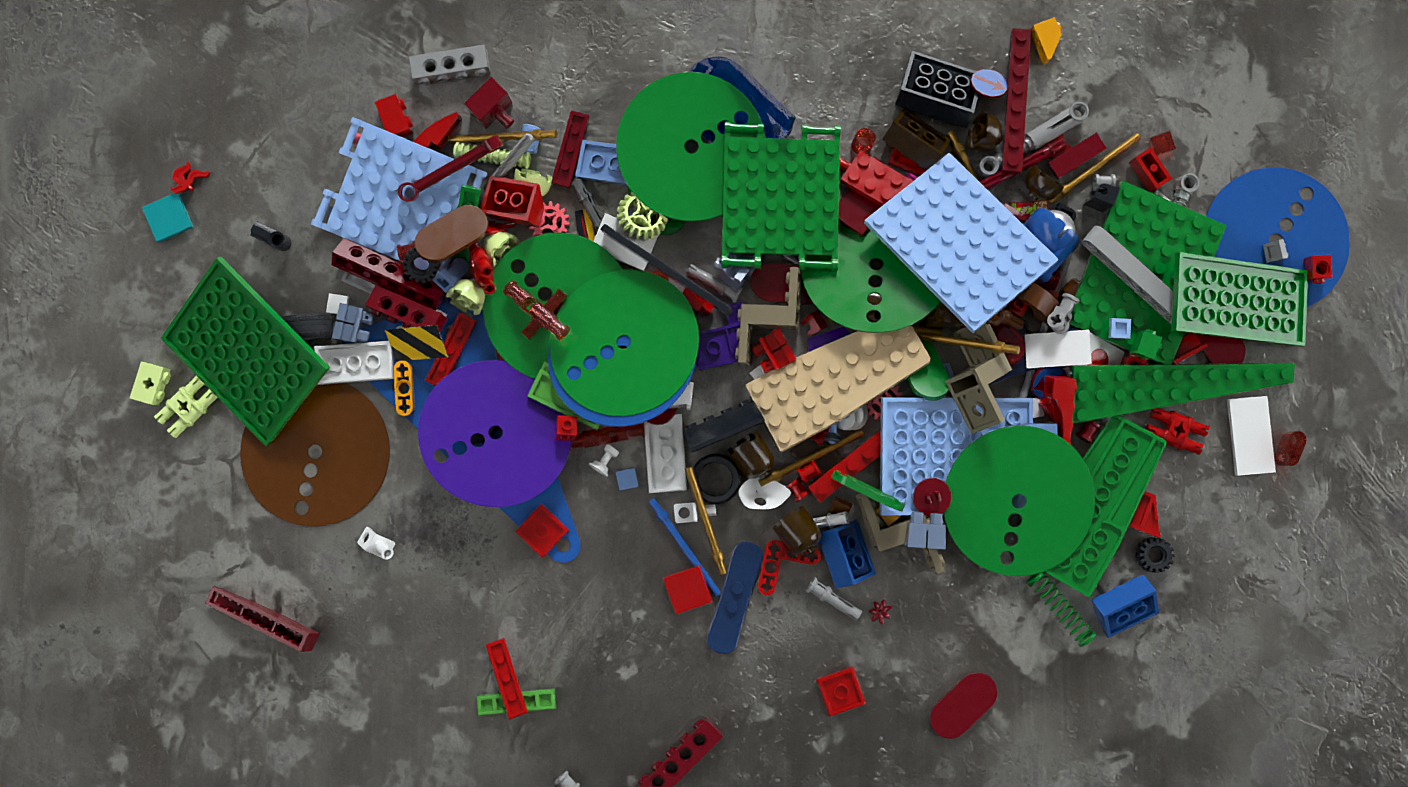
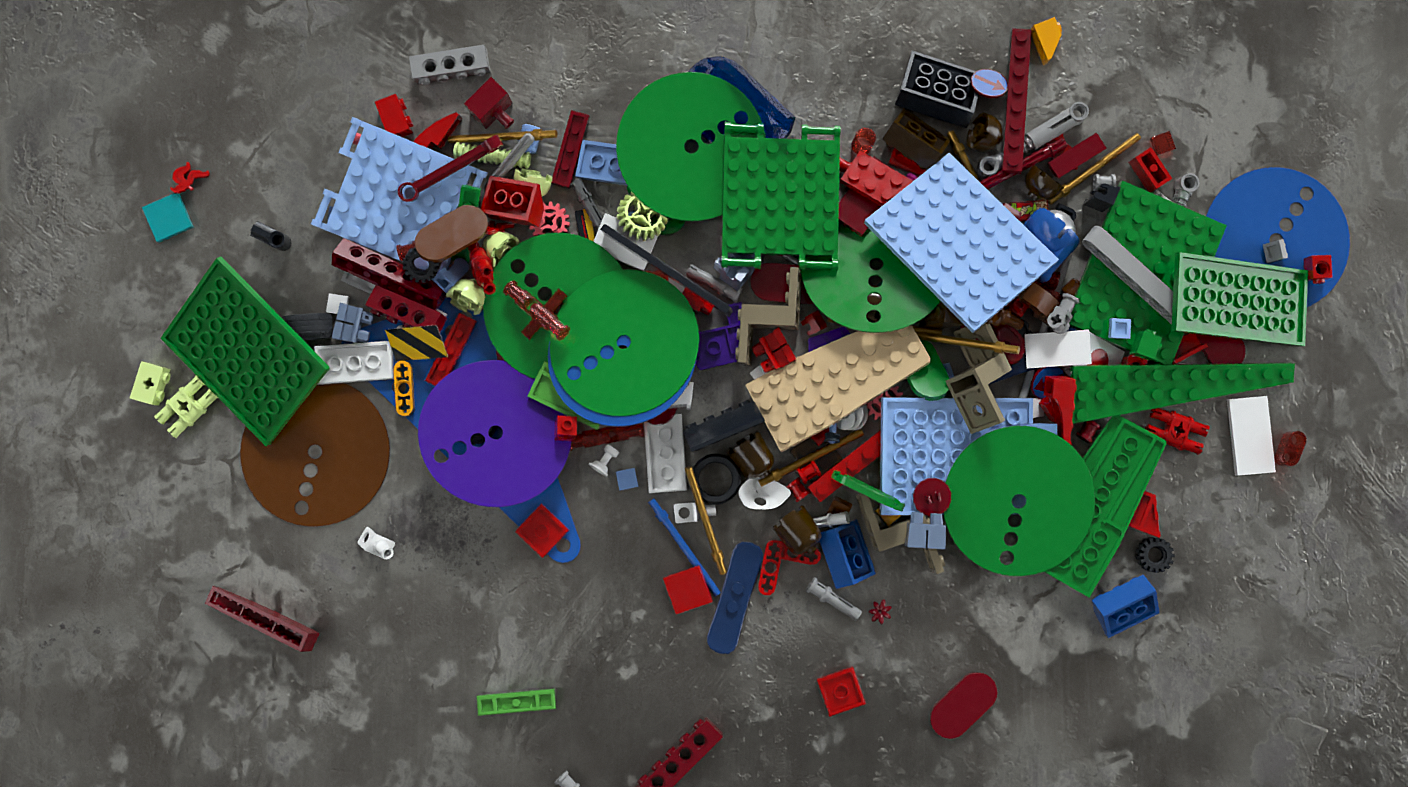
(506, 678): red tile -> none
(1033, 580): green piece -> none

